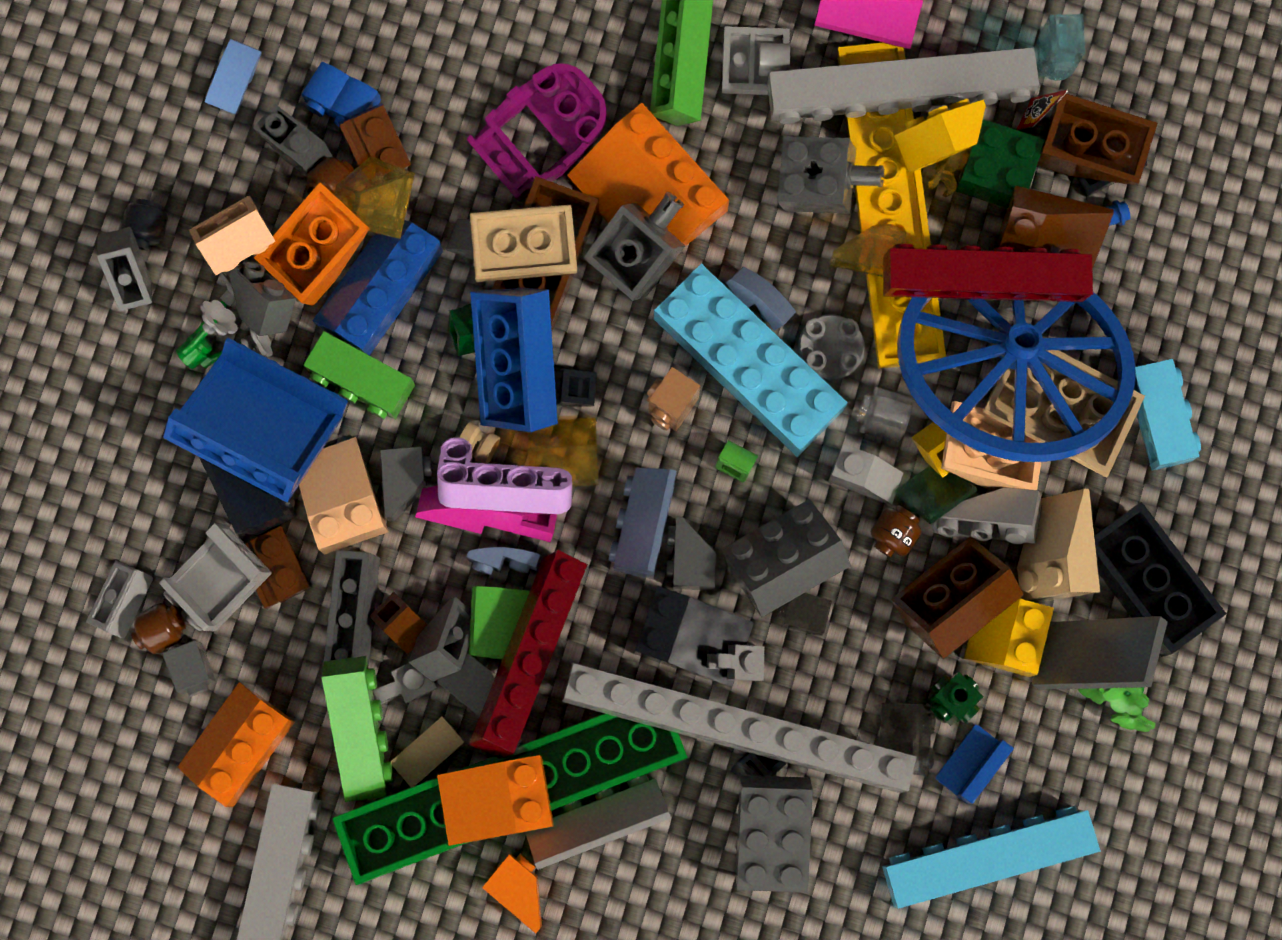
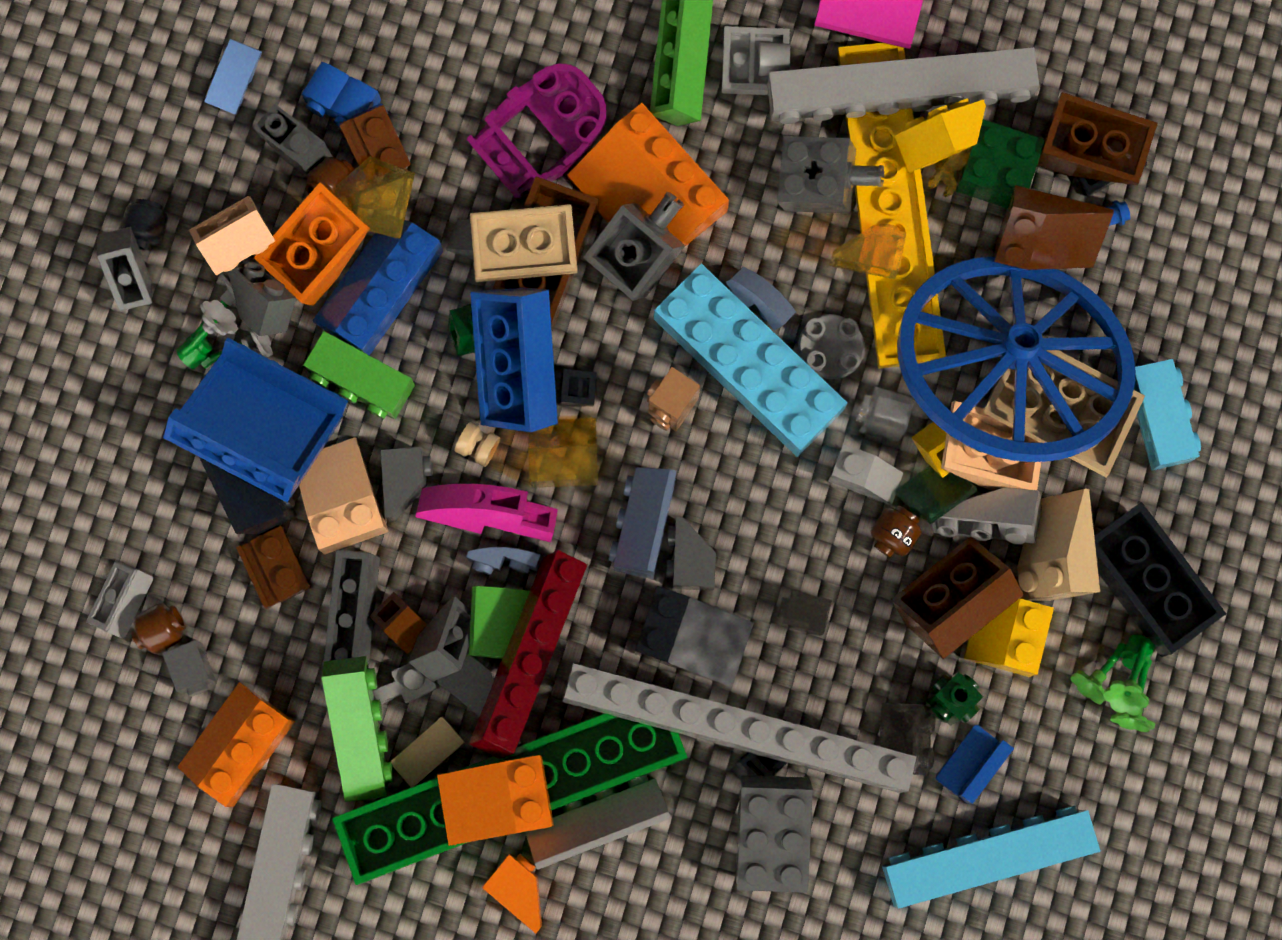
(215, 579): light grey panel -> none
(498, 485): lavender beam -> none
(736, 461): bright green brick -> none
(741, 662): light grey plate -> none
(786, 557): dark grey brick -> none
(987, 274): dark red brick -> none
(1038, 108): sticker -> none
(1061, 46): clear light blue brick -> none
(1101, 653): dark grey tile -> none

